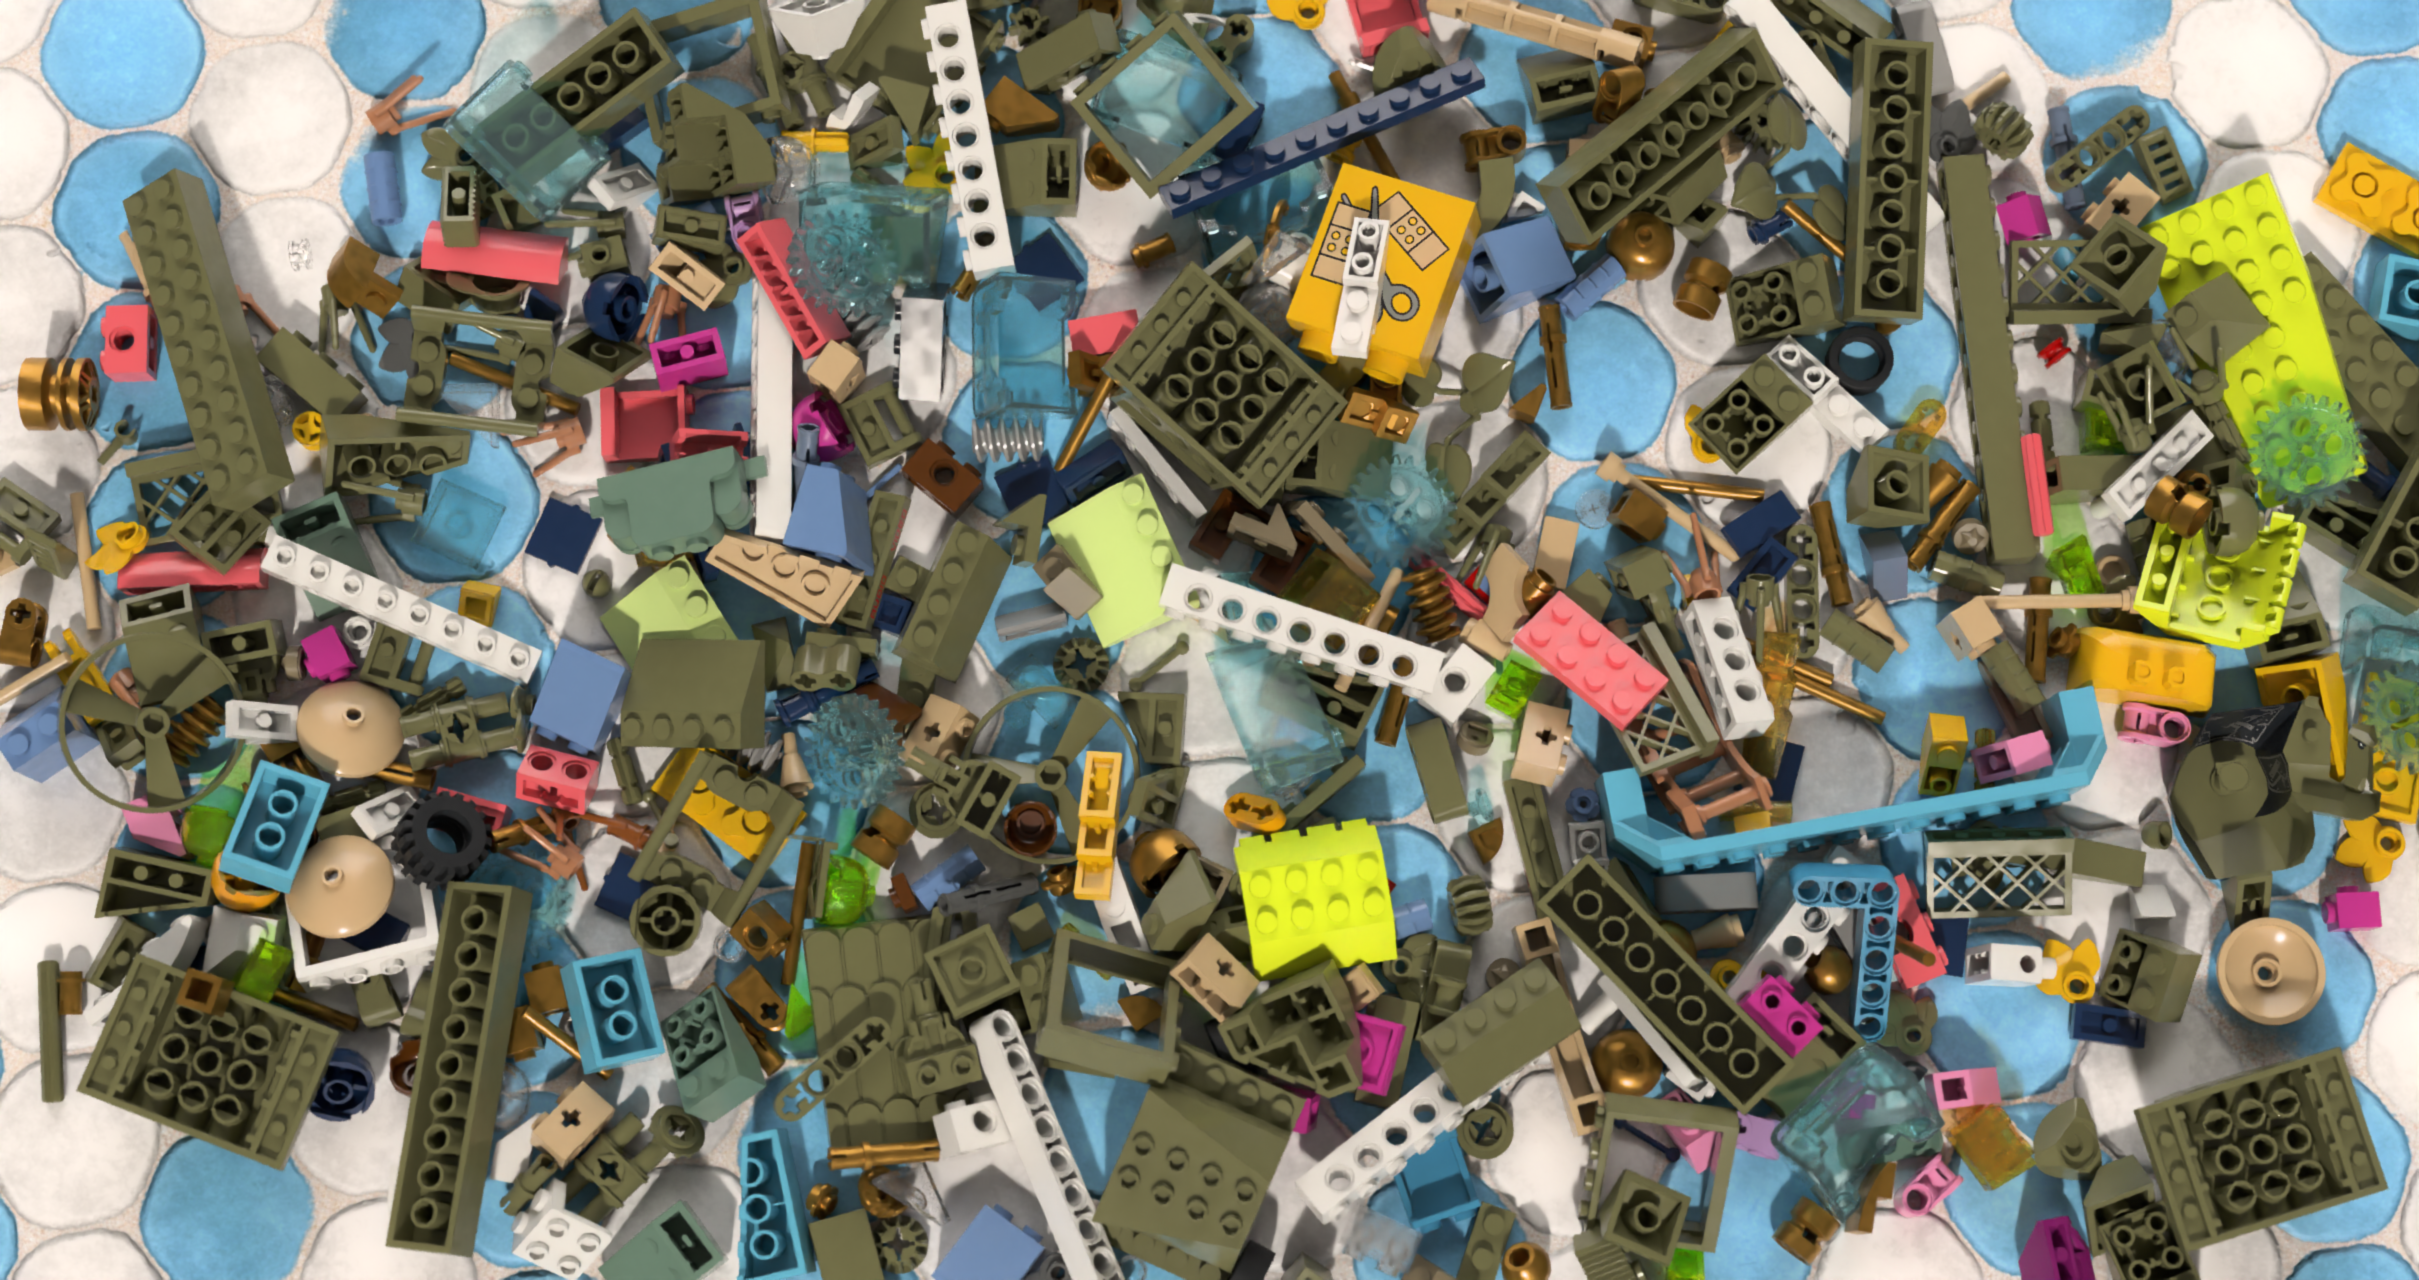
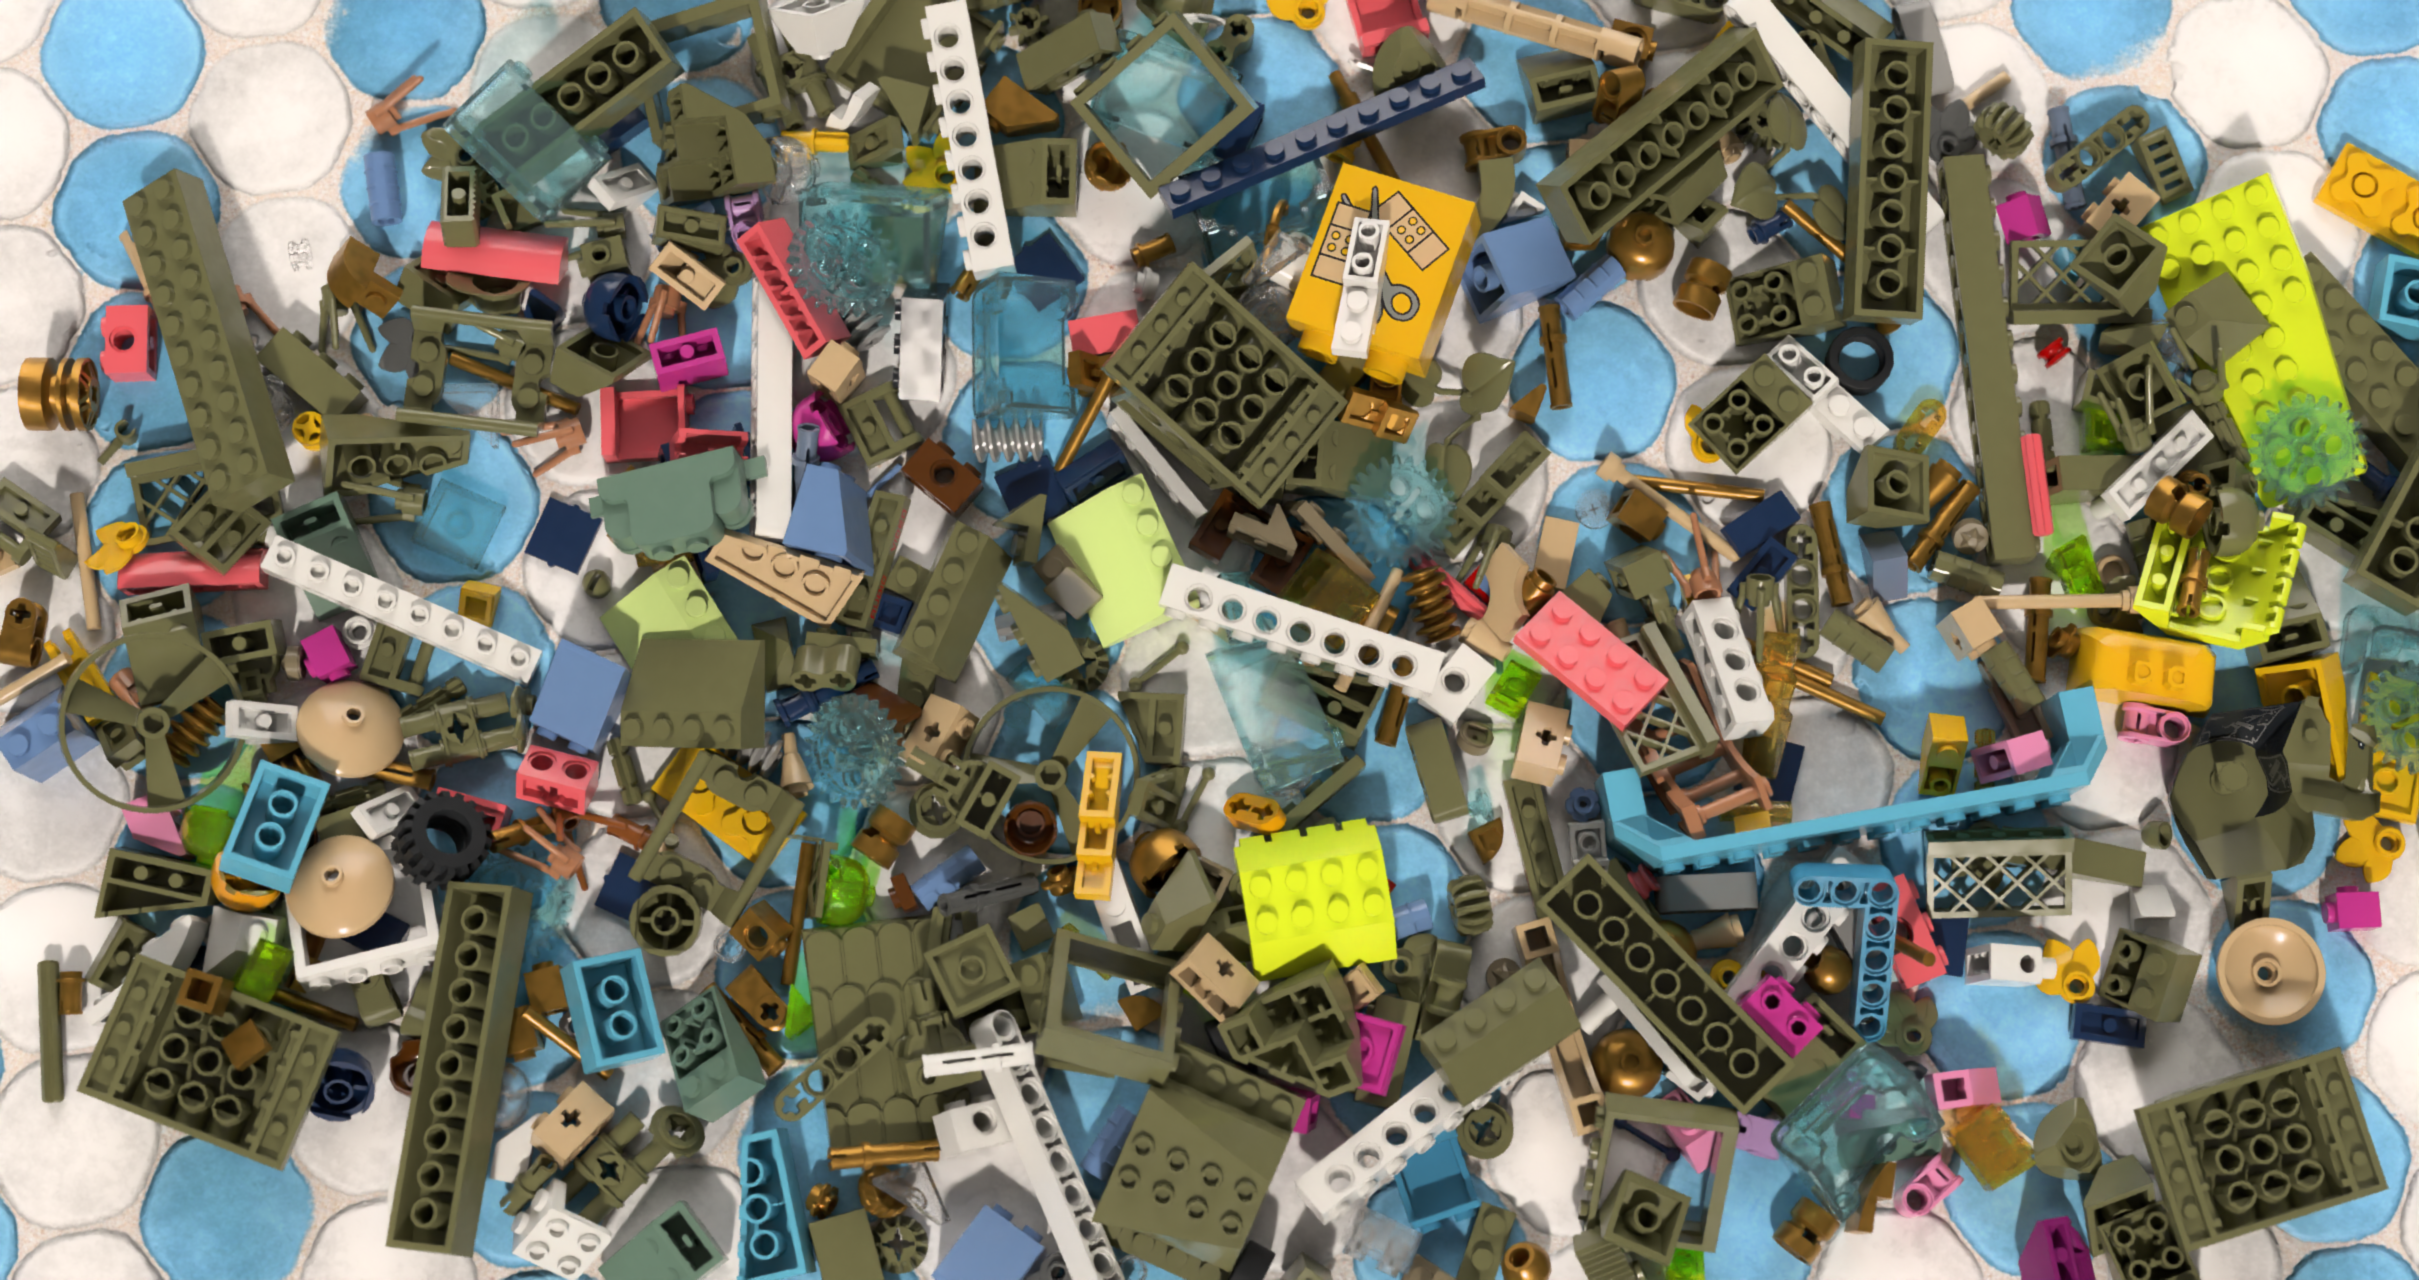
(245, 1045): none -> pearl gold slope
(978, 1059): none -> white pin
(1046, 637): none -> olive slope
(1108, 1145): none -> medium blue axle
(1145, 284): none -> white plate
(1181, 824): none -> olive hinge
(1643, 881): none -> coral bush
(2193, 582): none -> pearl gold pin

